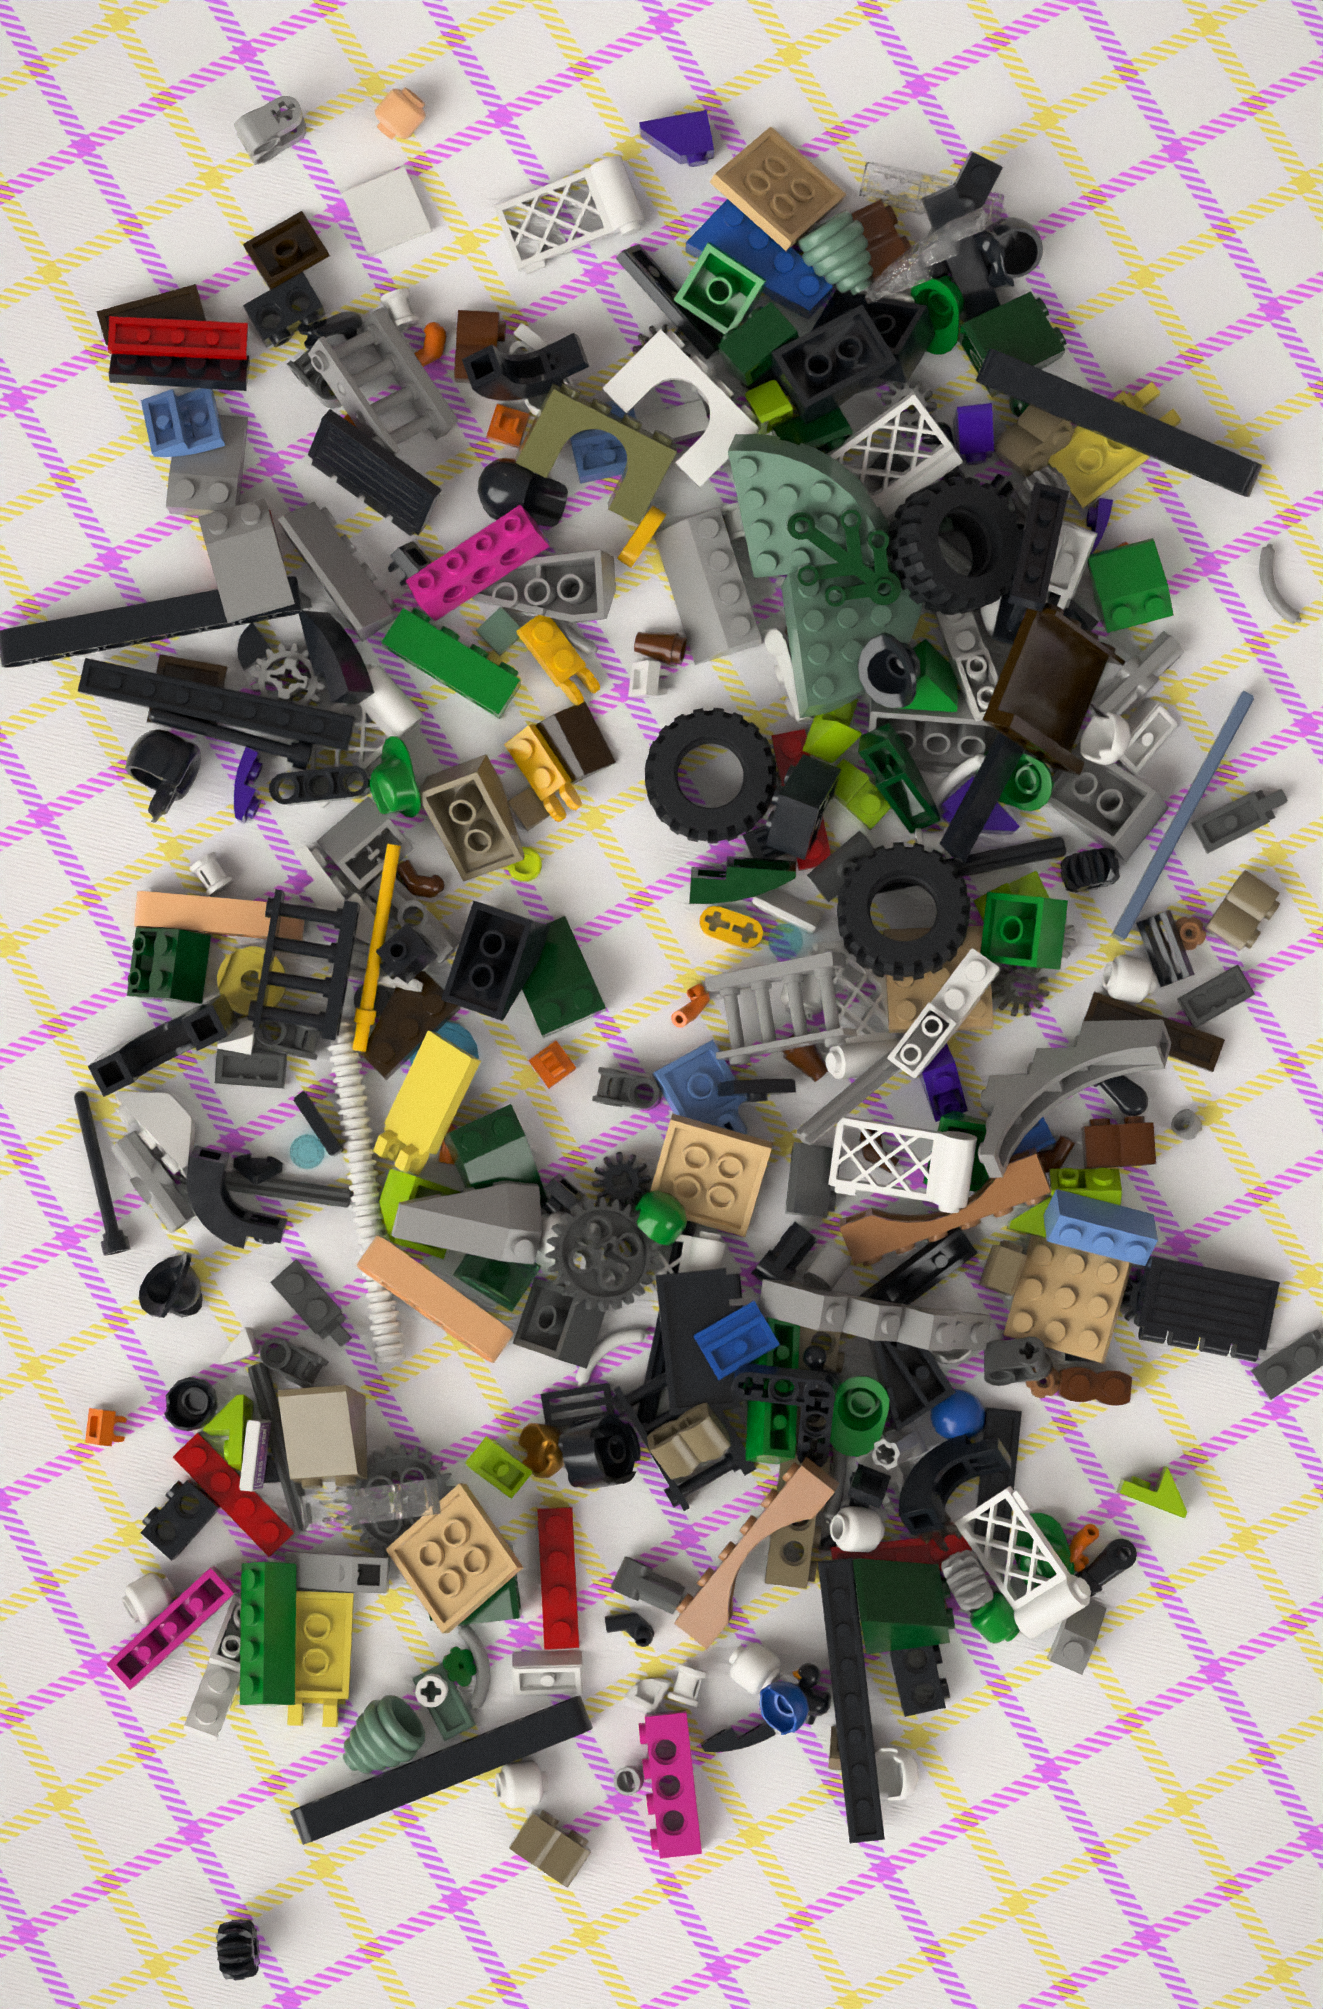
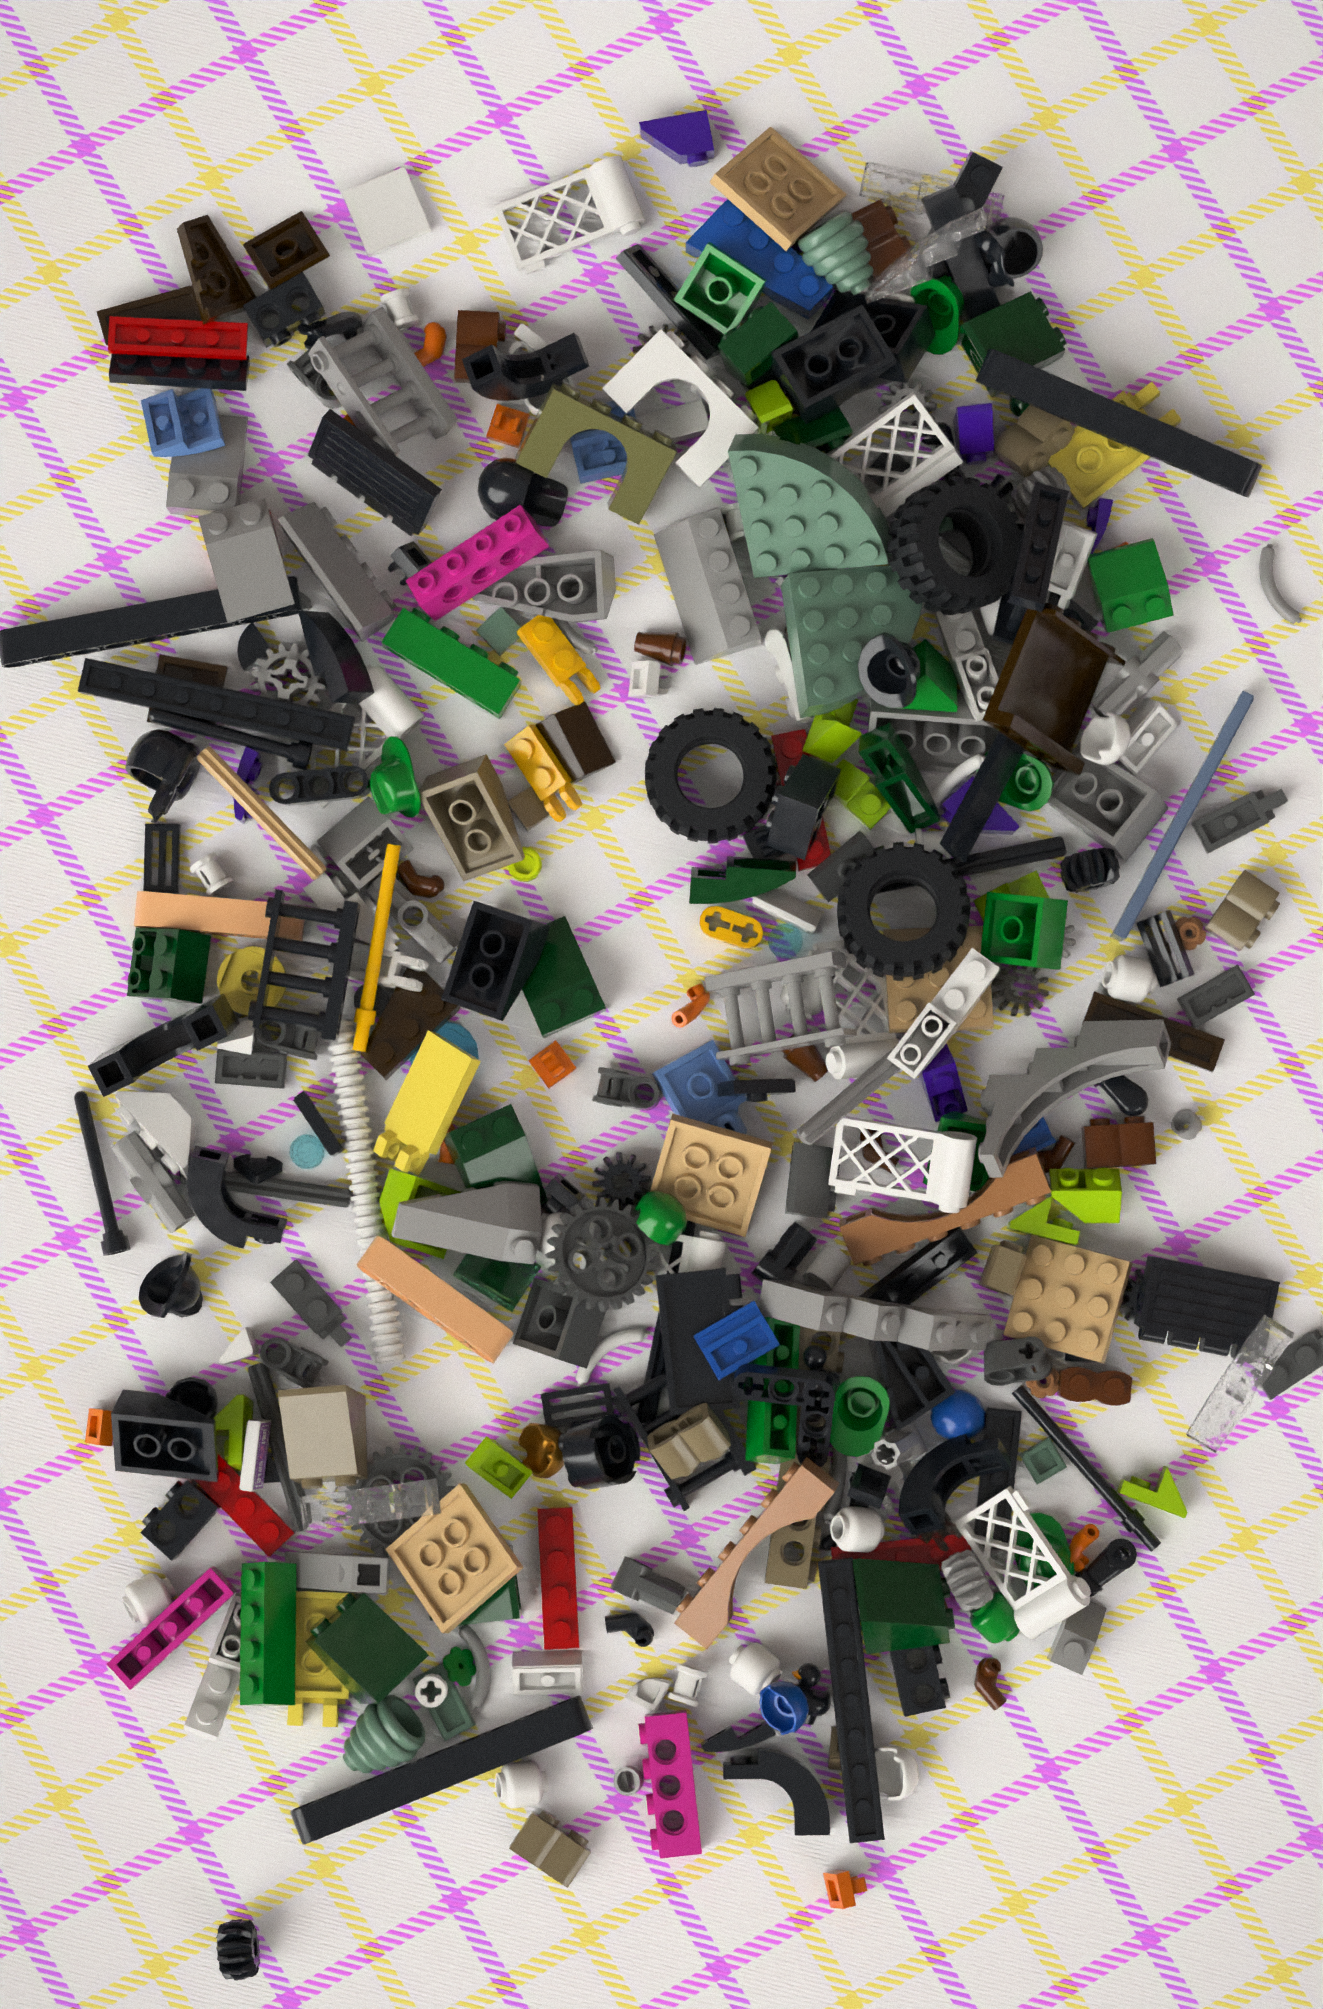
(148, 853): none -> black tile
(163, 1438): none -> black slope
(213, 271): none -> dark brown wing
(261, 813): none -> tan axle
(263, 132): light grey piece -> none
(365, 1648): none -> dark green slope
(400, 113): light nougat head -> none
(405, 954): black brick -> none
(641, 536): yellow beam -> none
(801, 1785): none -> black arch
(842, 1888): none -> orange tile
(848, 561): dark green plant -> none
(986, 1680): none -> reddish brown arm
(1042, 1460): none -> sand green tile
(1100, 1227): medium blue brick -> none
(1131, 1519): none -> black bar
(1240, 1383): none -> clear slope

